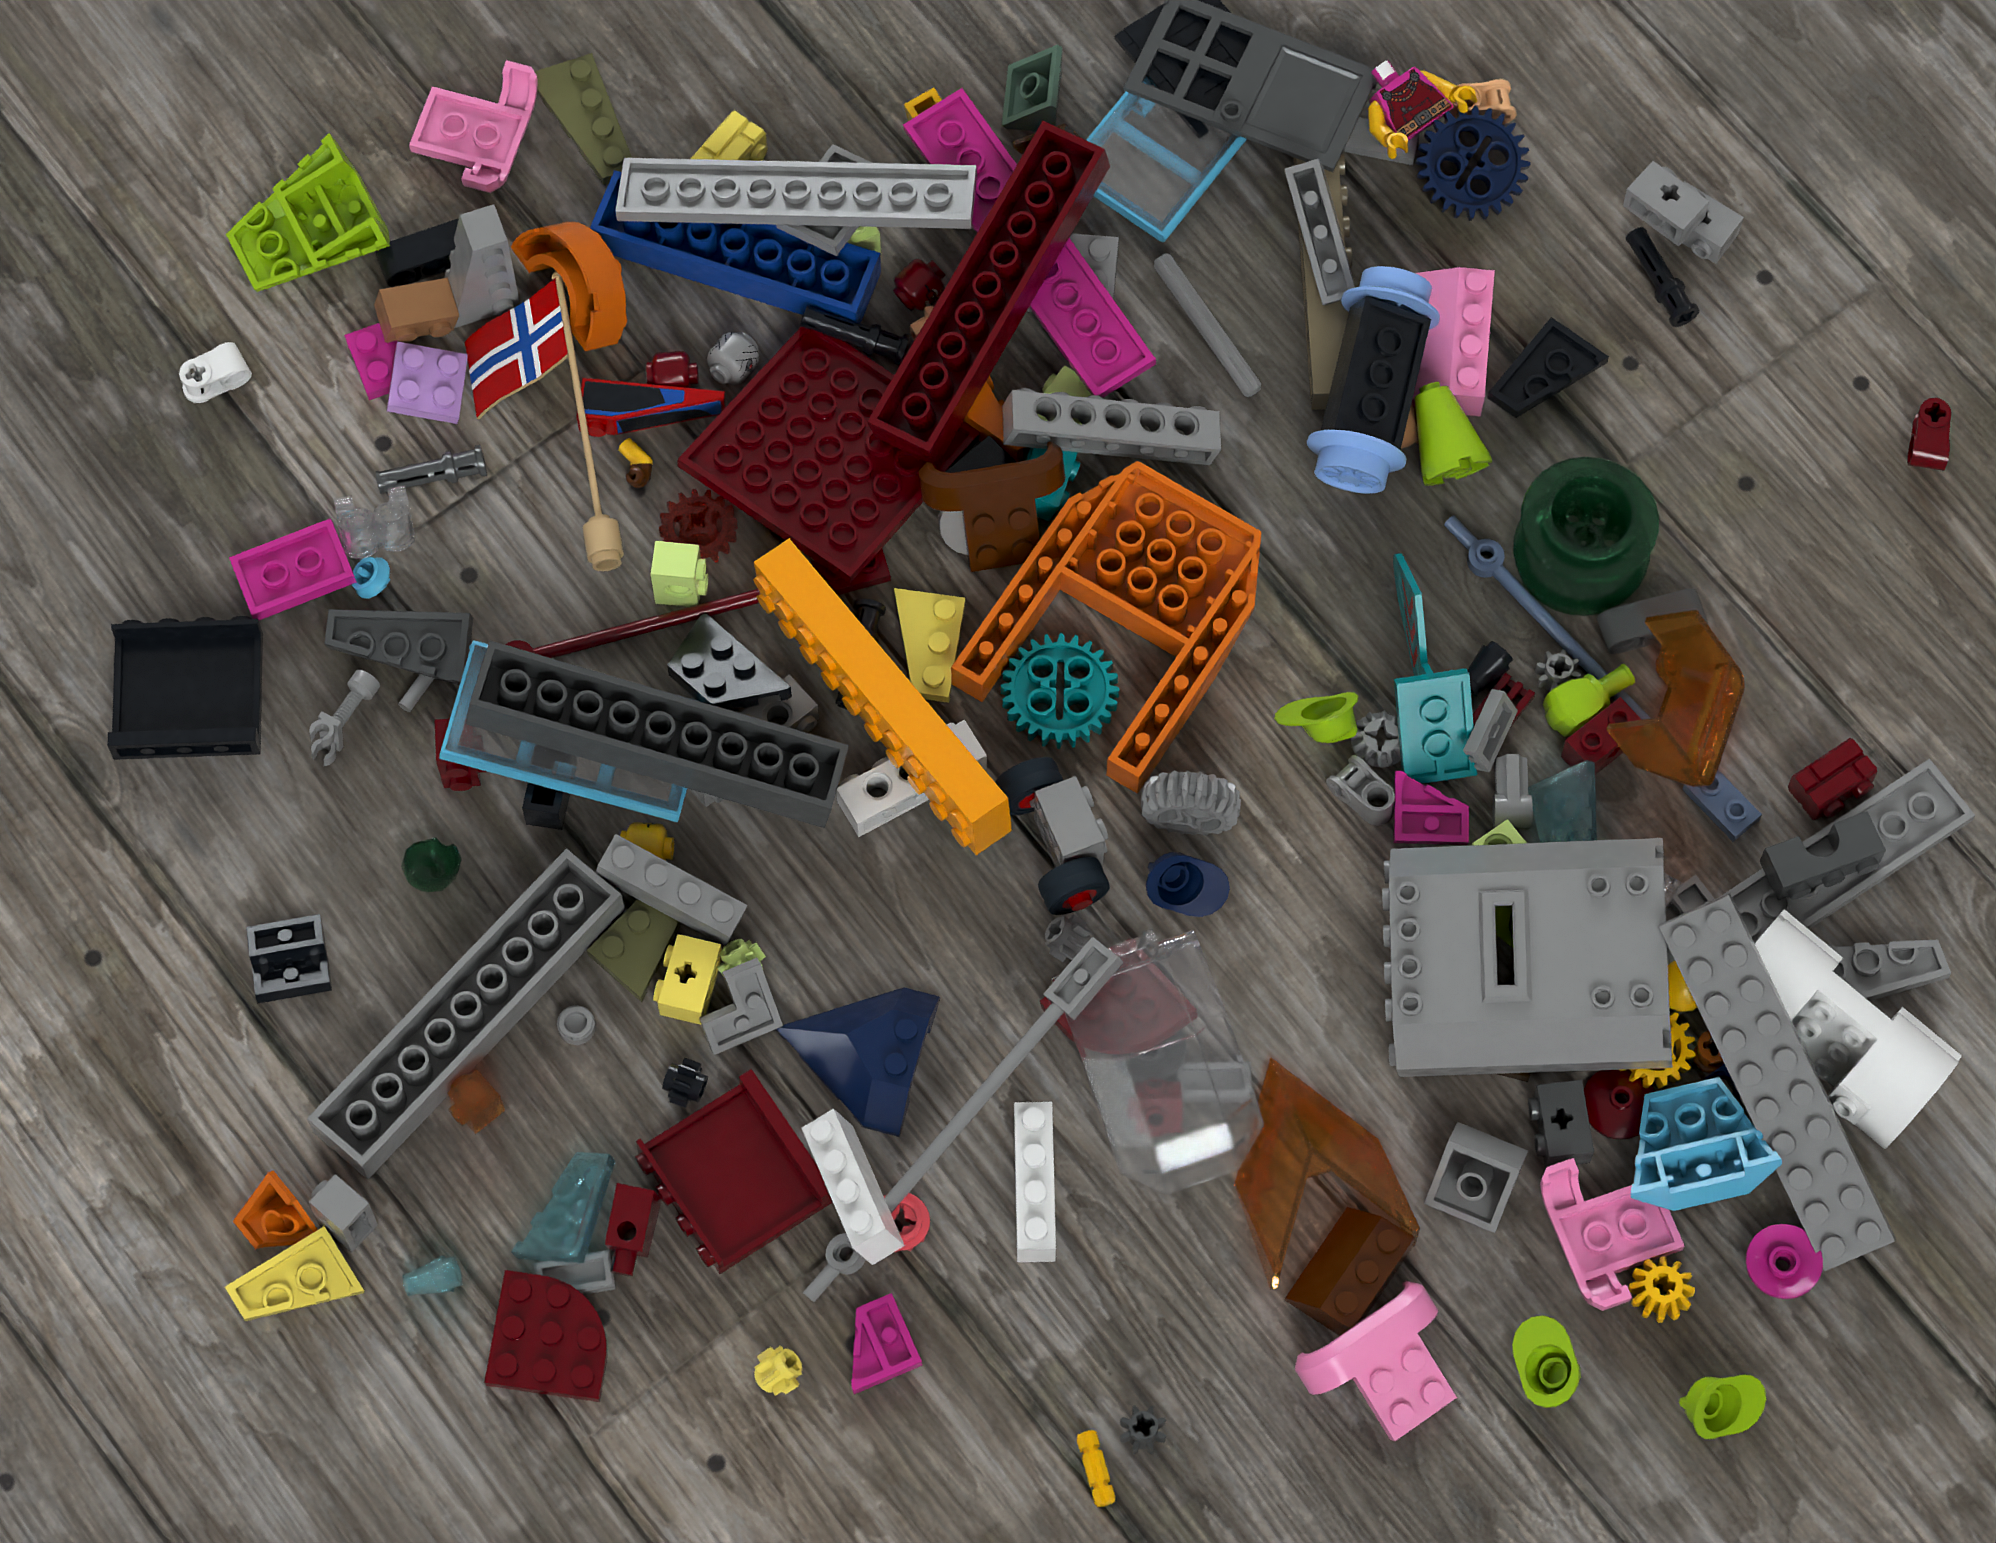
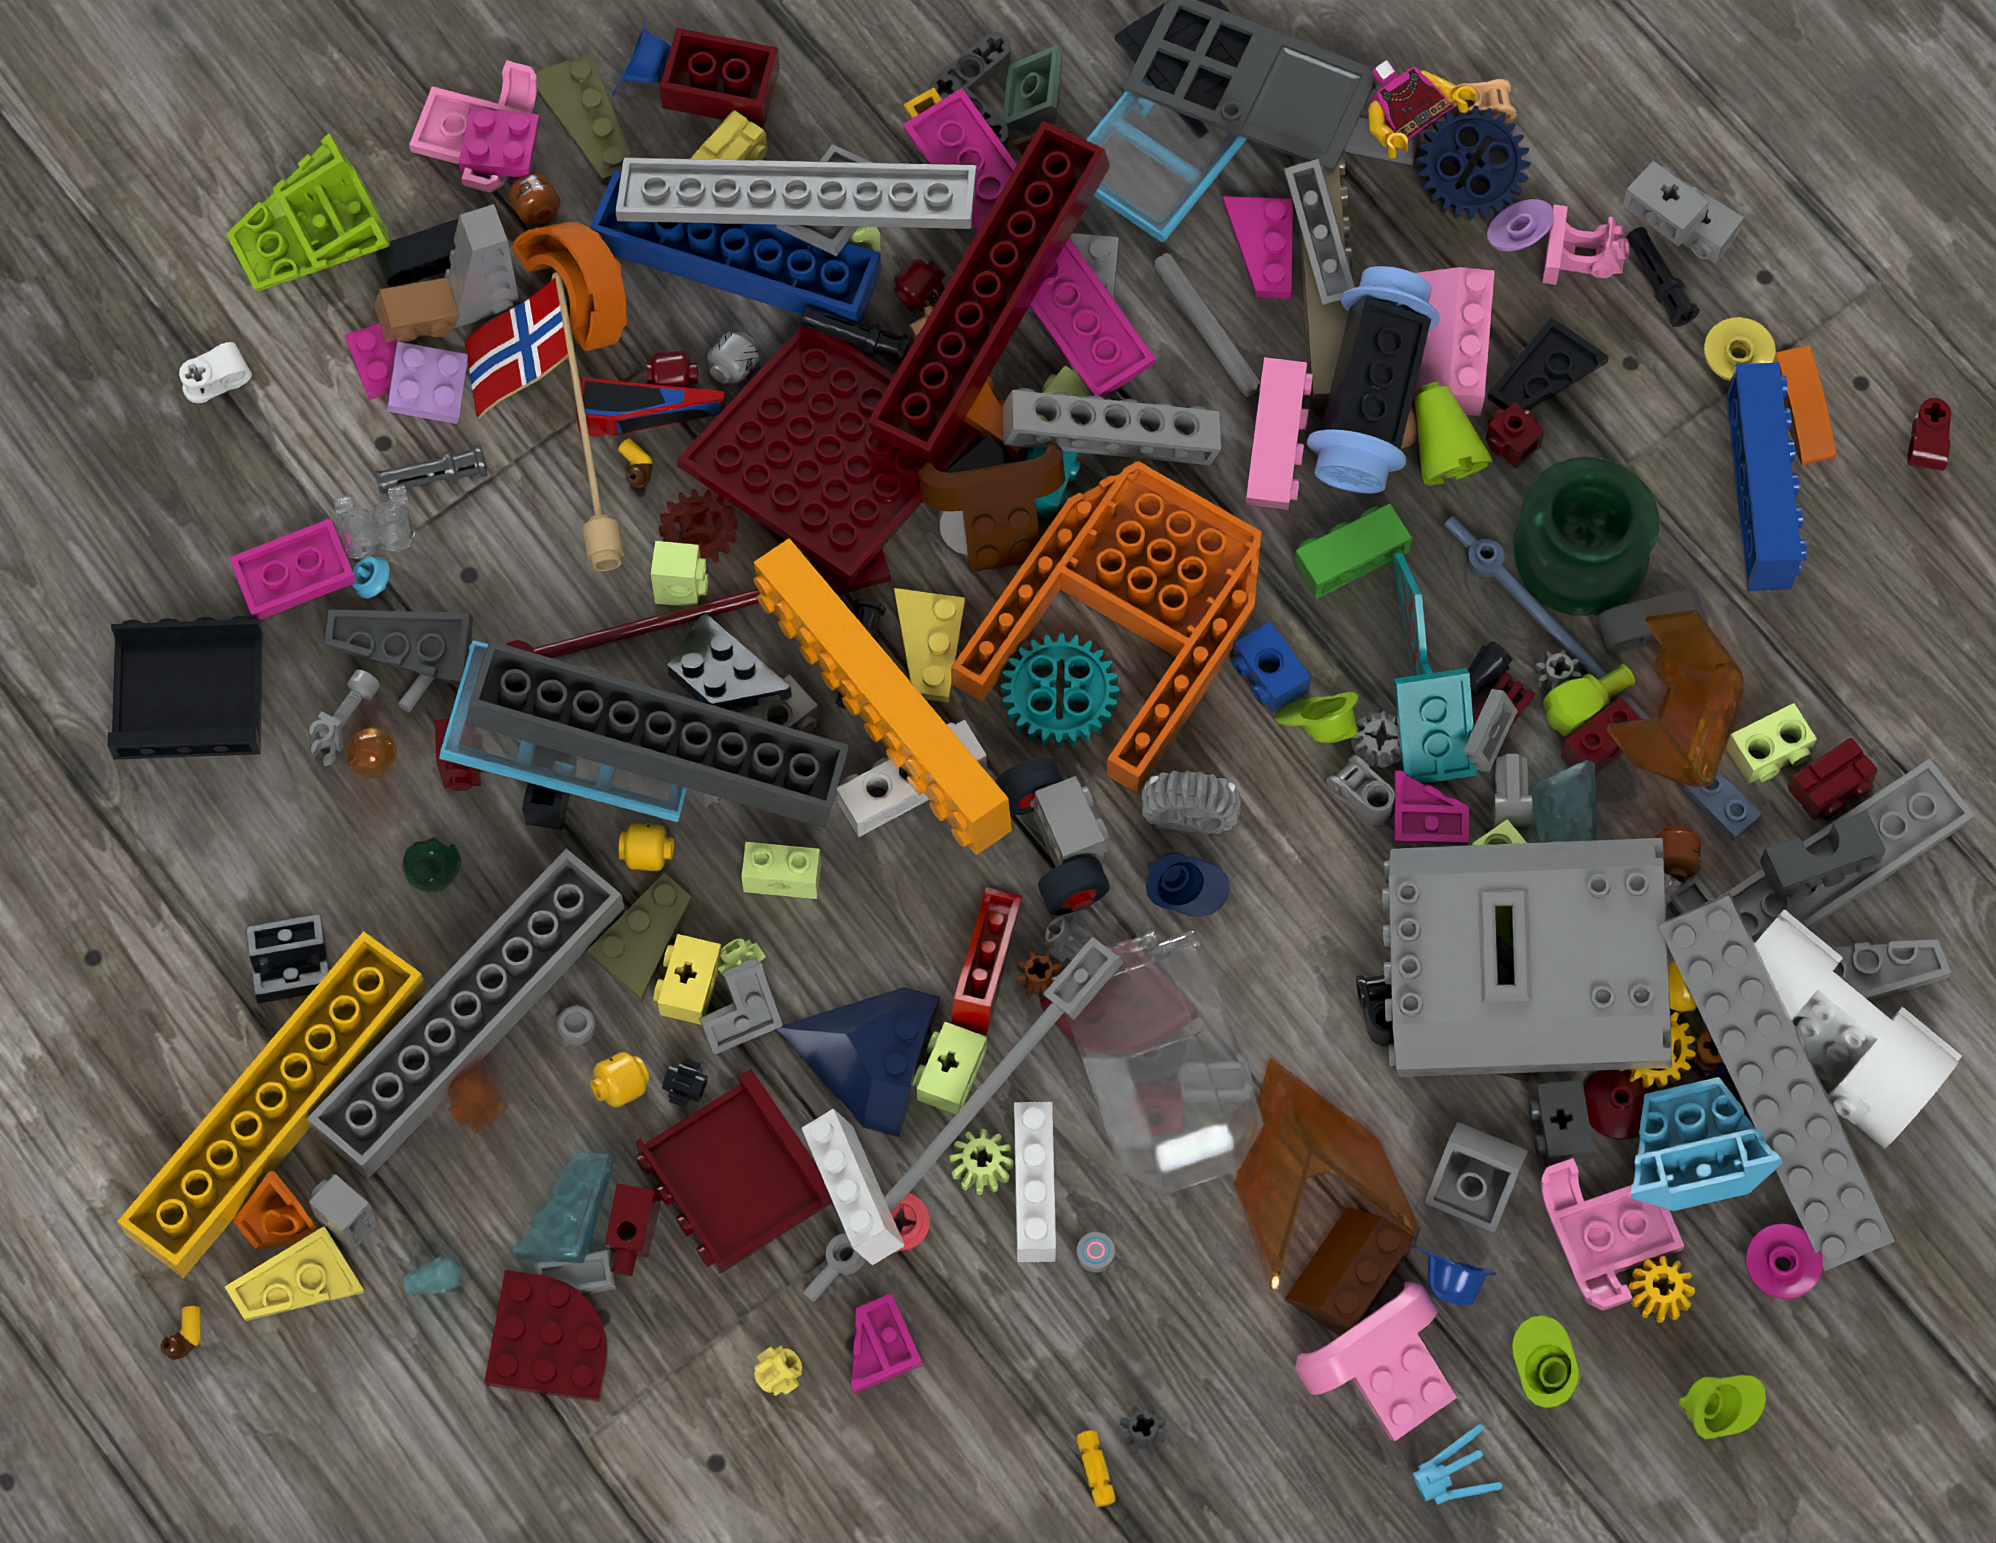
(187, 1338): none -> arm
(270, 1104): none -> yellow brick
(371, 753): none -> clear orange piece
(499, 142): none -> dark pink plate
(534, 199): none -> dark orange head
(619, 1079): none -> yellow head
(647, 59): none -> blue piece
(670, 890): light grey brick -> none
(719, 75): none -> dark red brick
(781, 870): none -> yellowish green brick
(950, 1089): none -> yellowish green brick
(953, 78): none -> dark grey beam
(985, 961): none -> red slope
(996, 1161): none -> yellowish green gear
(1031, 980): none -> dark orange gear
(1095, 1252): none -> light grey tile
(1265, 242): none -> dark pink wing
(1268, 647): none -> blue brick
(1276, 433): none -> bright pink wedge
(1351, 550): none -> bright green brick
(1372, 998): none -> black piece
(1434, 1479): none -> medium azure plant
(1454, 1280): none -> blue piece
(1514, 434): none -> dark red brick
(1520, 225): none -> lavender dish
(1562, 239): none -> bright pink tile
(1681, 852): none -> dark orange head
(1738, 336): none -> light yellow dish
(1765, 476): none -> blue brick
(1765, 737): none -> yellowish green brick
(1809, 411): none -> orange slope

